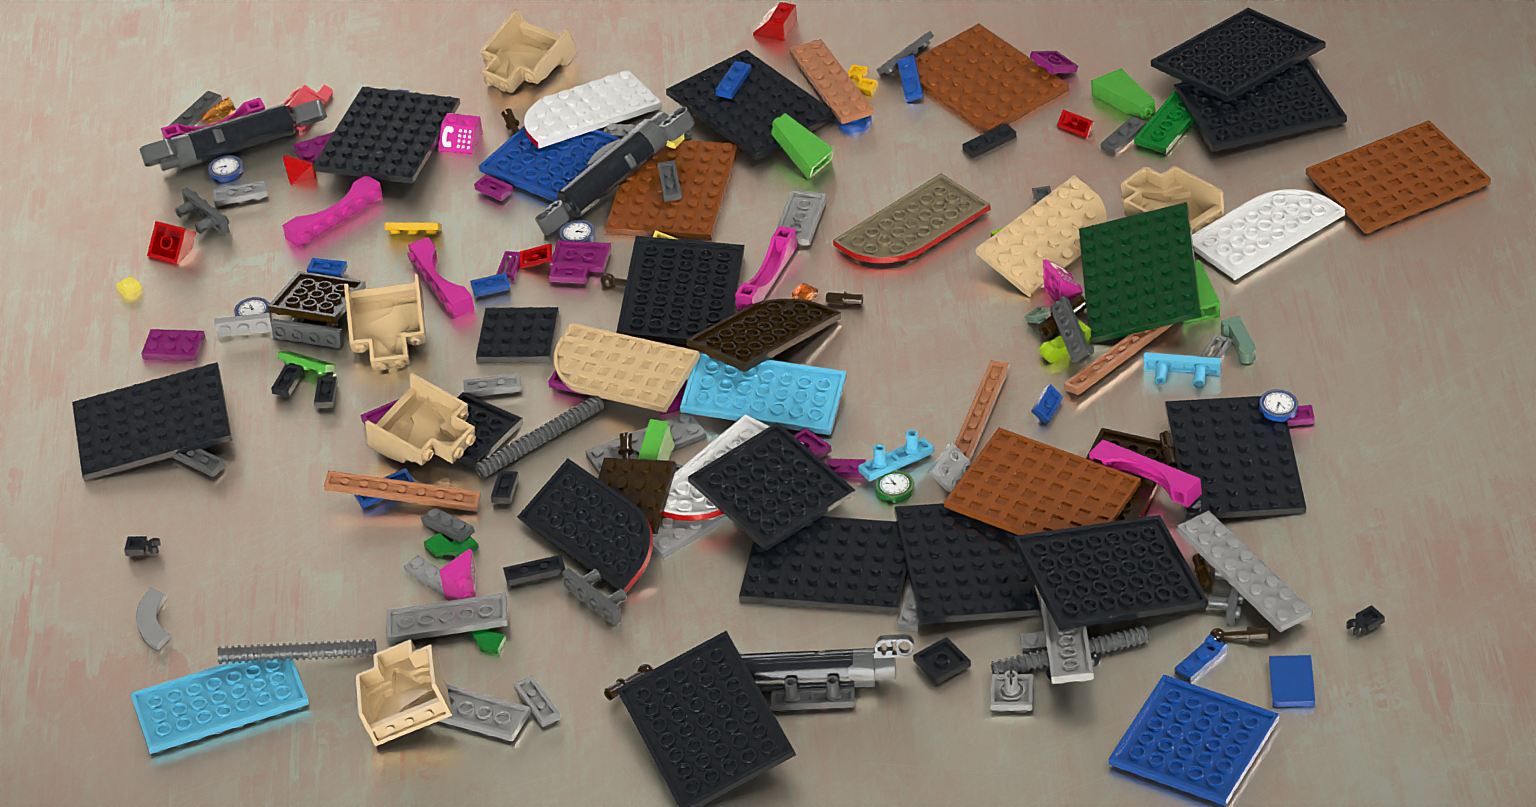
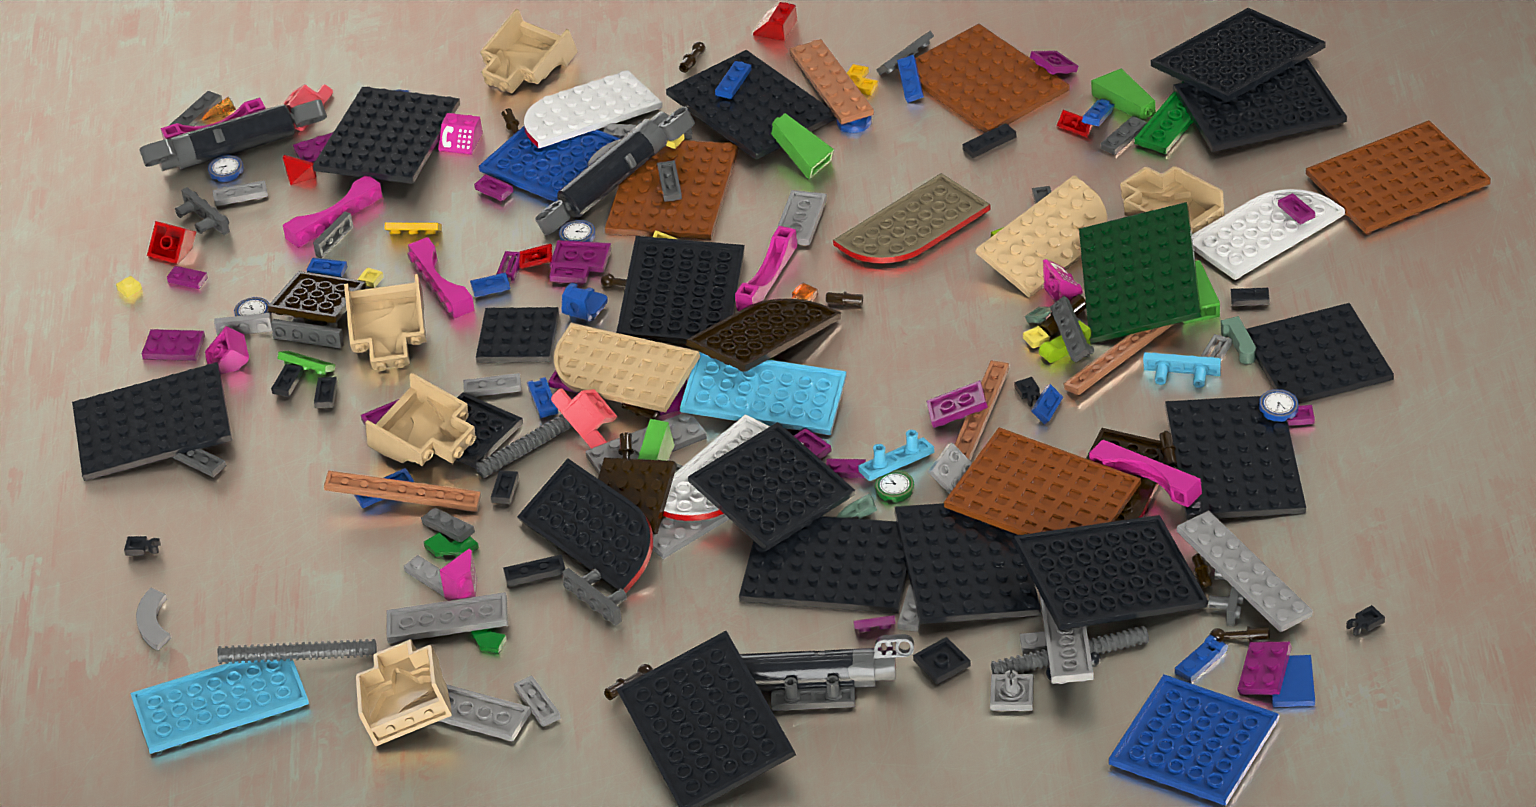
(187, 277): none -> magenta plate
(228, 350): none -> dark pink slope
(333, 234): none -> dark grey plate
(371, 277): none -> light yellow plate
(542, 396): none -> blue plate
(582, 302): none -> blue piece
(585, 414): none -> coral plate
(649, 413): none -> dark brown axle
(690, 59): none -> dark brown pin
(860, 508): none -> sand green plate
(866, 624): none -> magenta plate
(957, 404): none -> magenta plate
(1028, 389): none -> black plate
(1035, 337): none -> light yellow plate
(1098, 112): none -> blue plate
(1250, 296): none -> black plate
(1264, 668): none -> magenta plate
(1296, 208): none -> magenta plate
(1319, 354): none -> black plate

